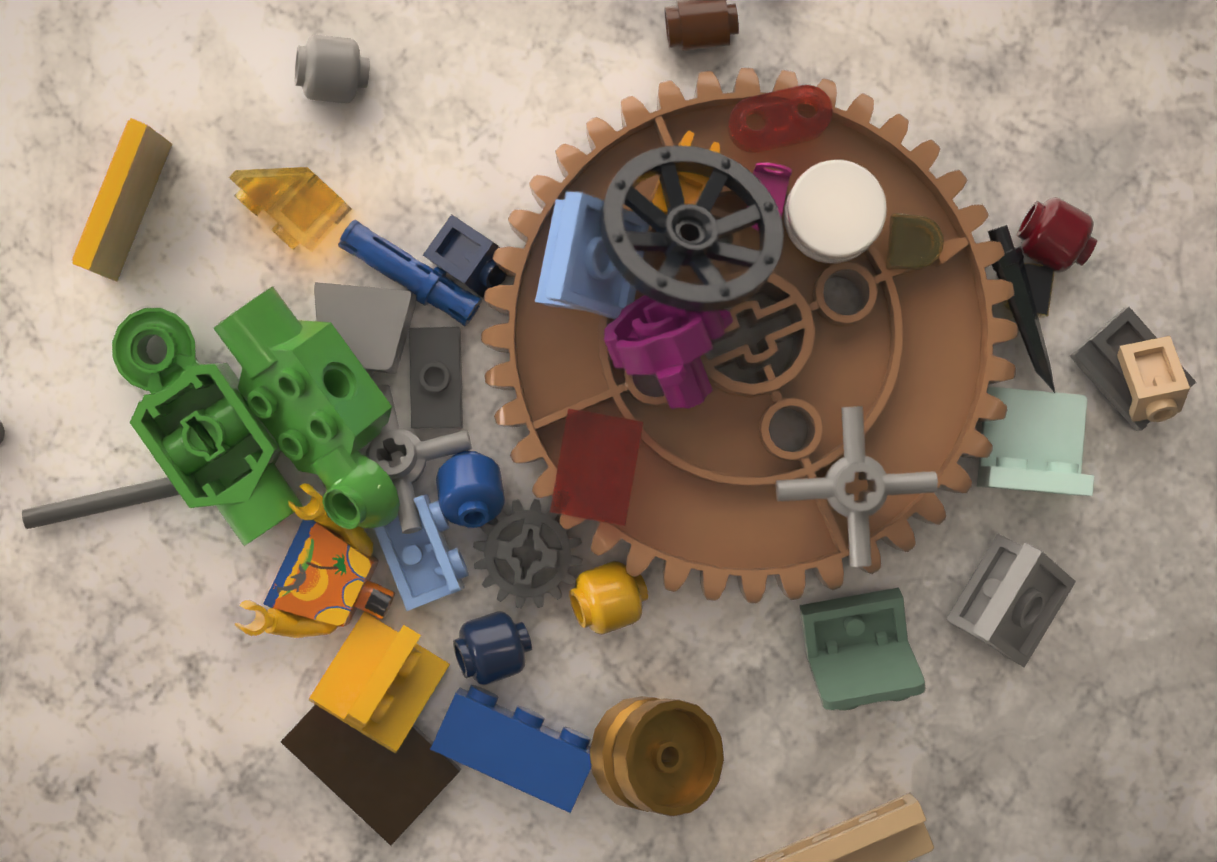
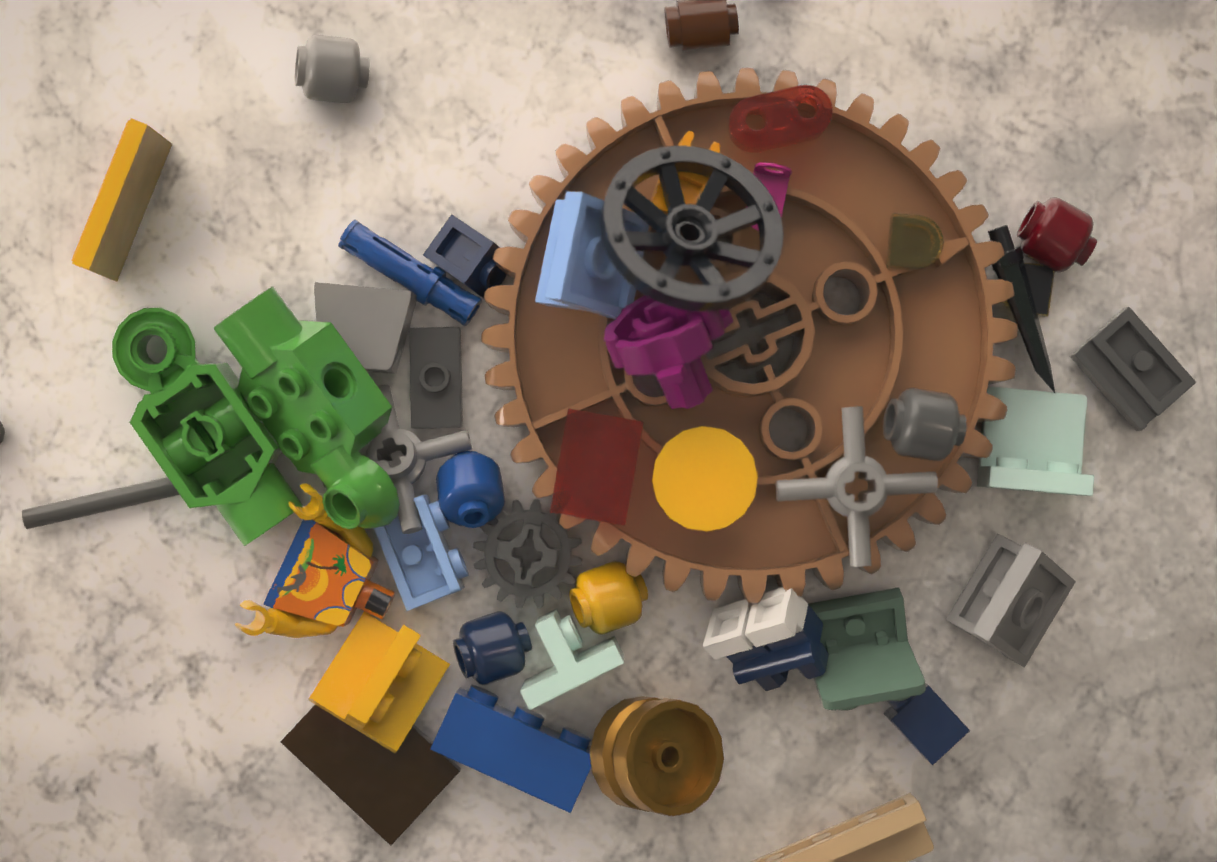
(295, 199): clear yellow slope -> none
(569, 667): none -> light aqua bracket
(704, 478): none -> yellow tile
(768, 638): none -> hips
(835, 211): white head -> none
(924, 424): none -> dark grey head
(927, 724): none -> dark blue brick
(1153, 379): tan bracket -> none

